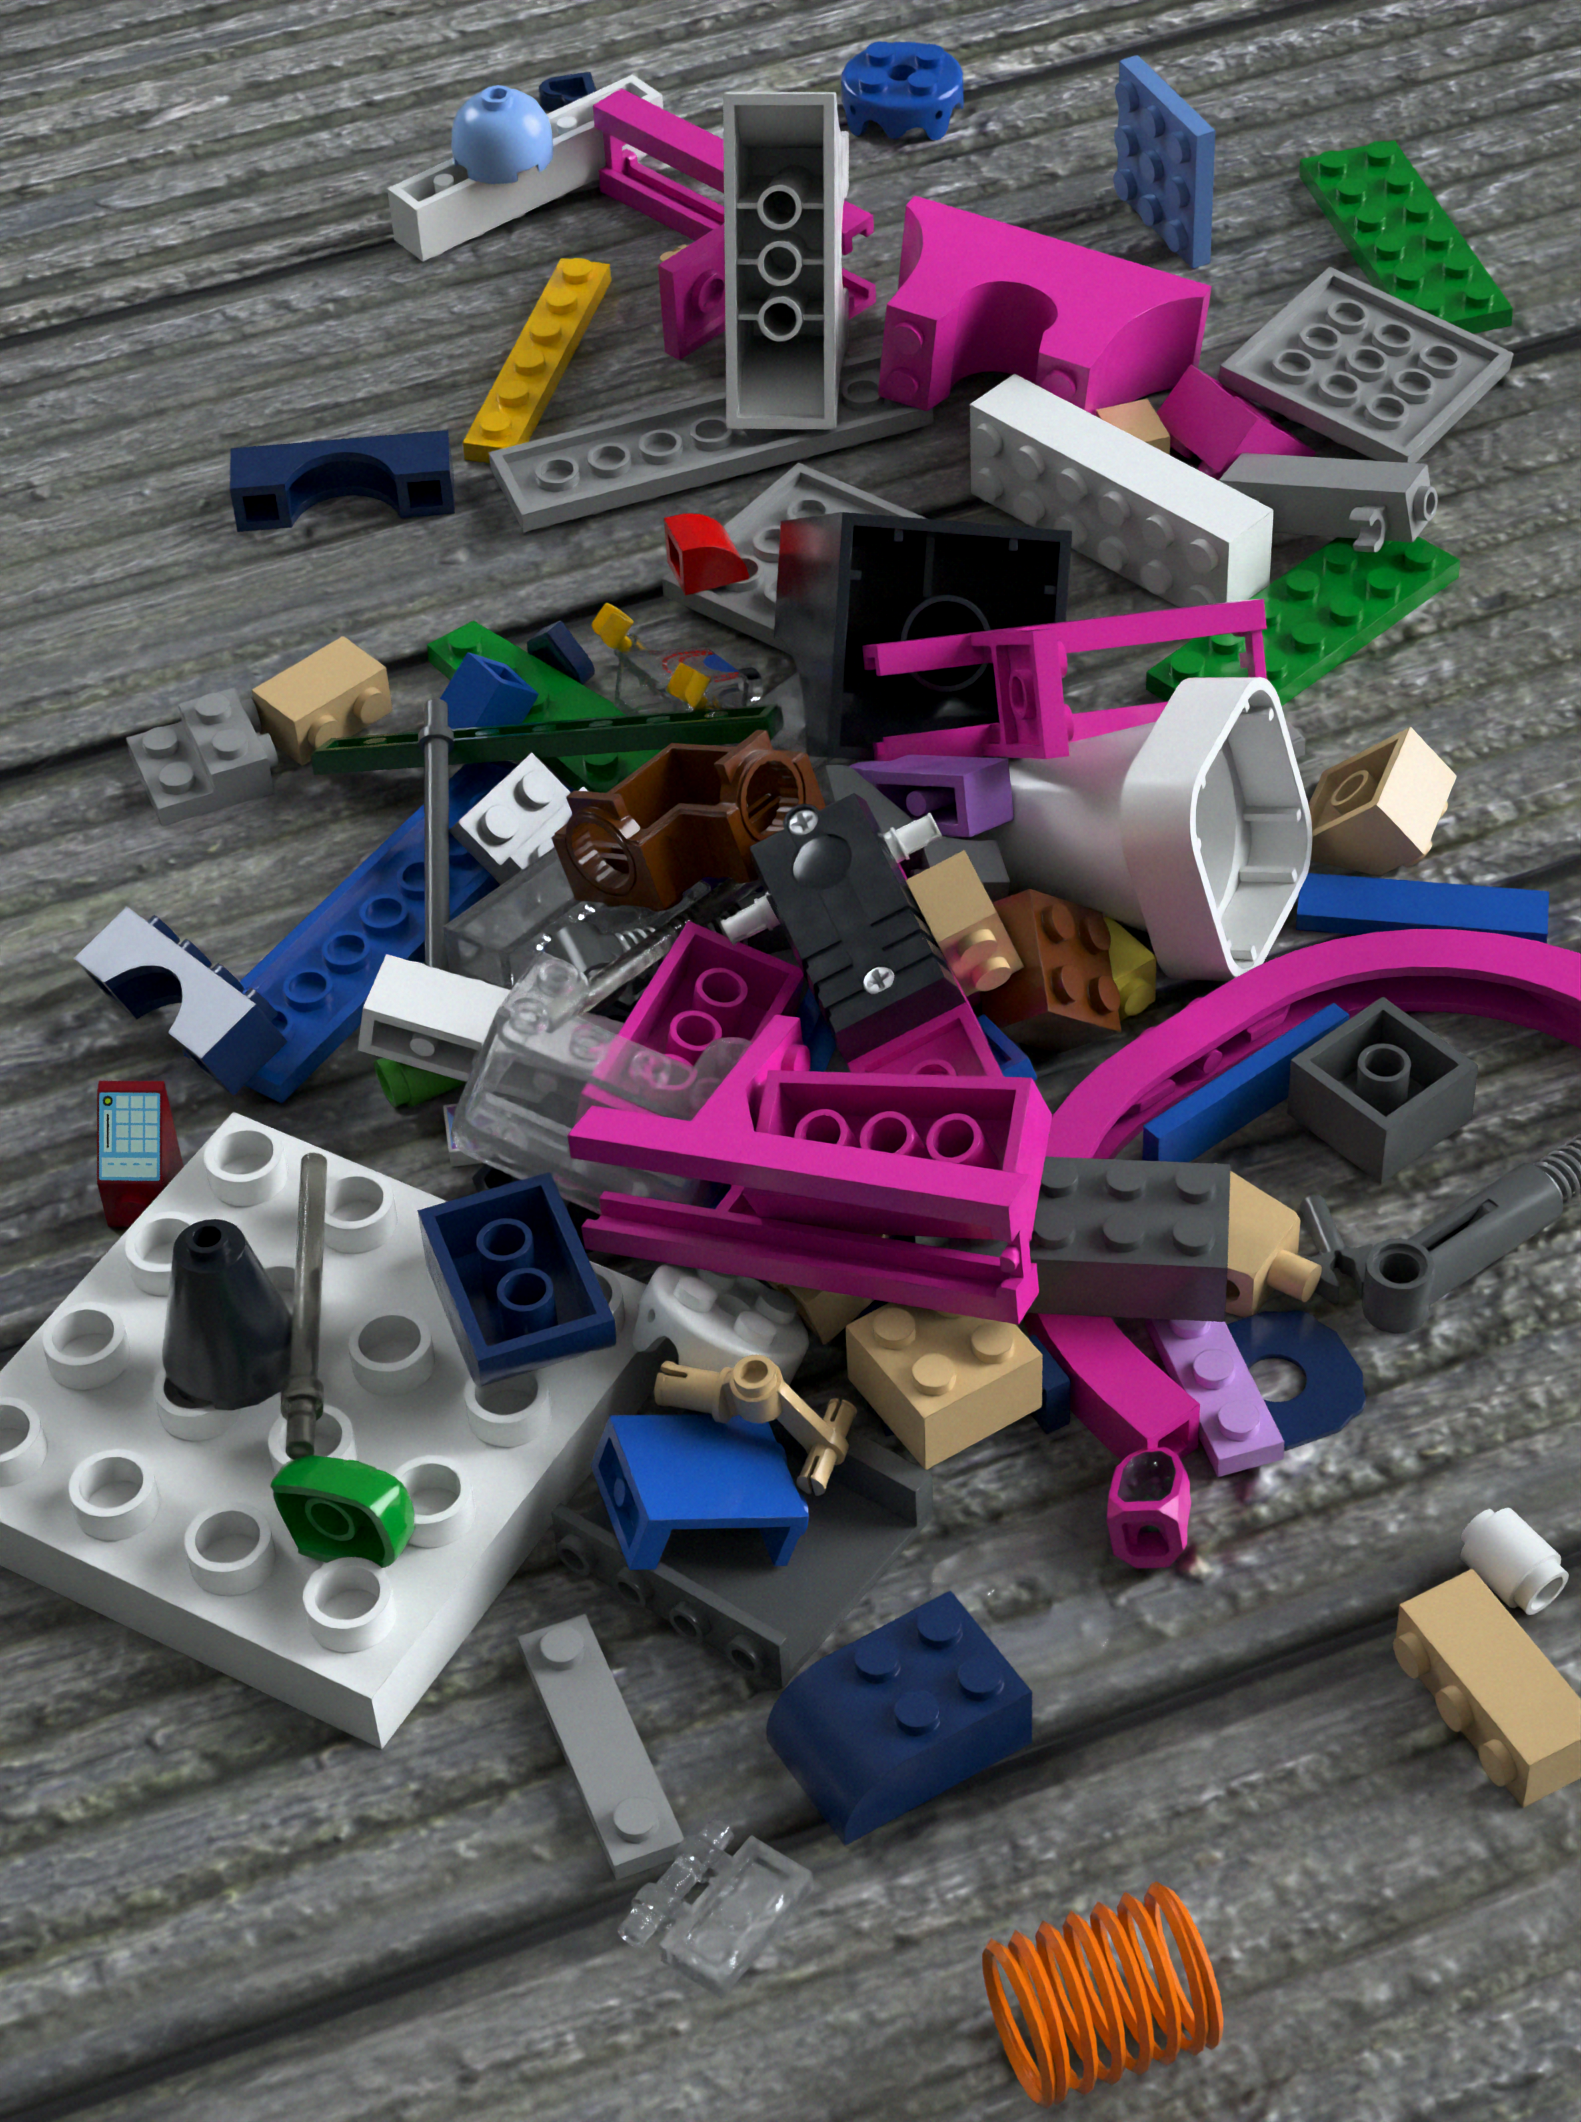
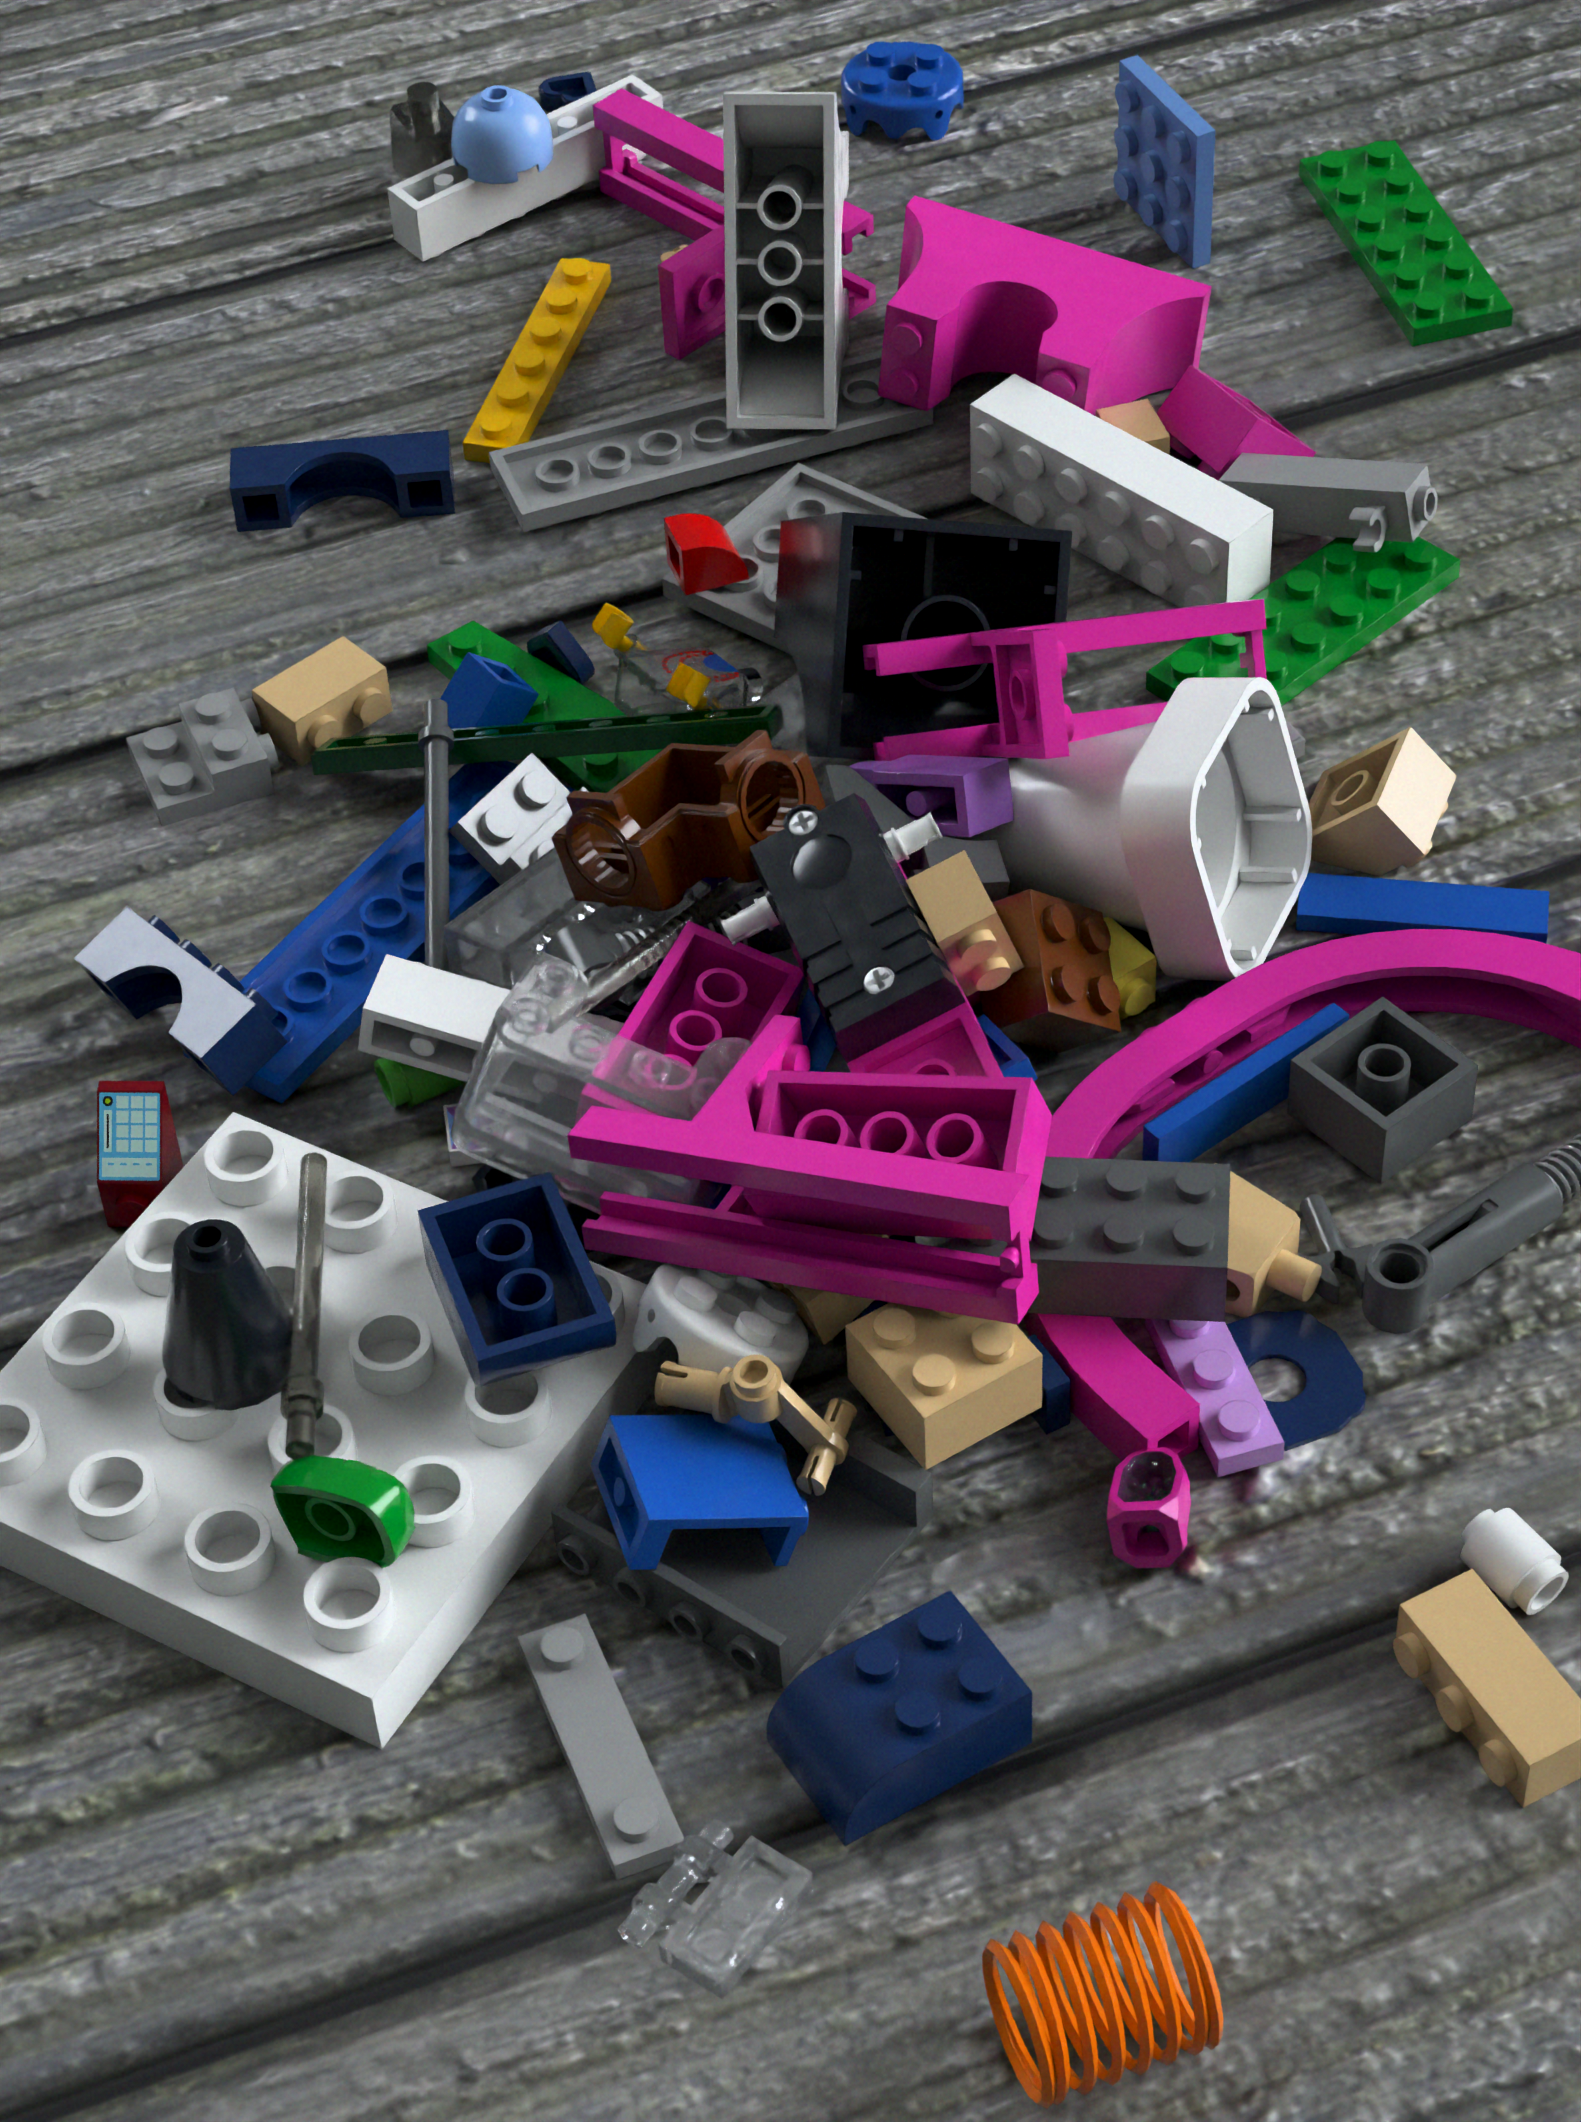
(420, 131): none -> clear smoke torso
(1365, 368): light grey plate -> none

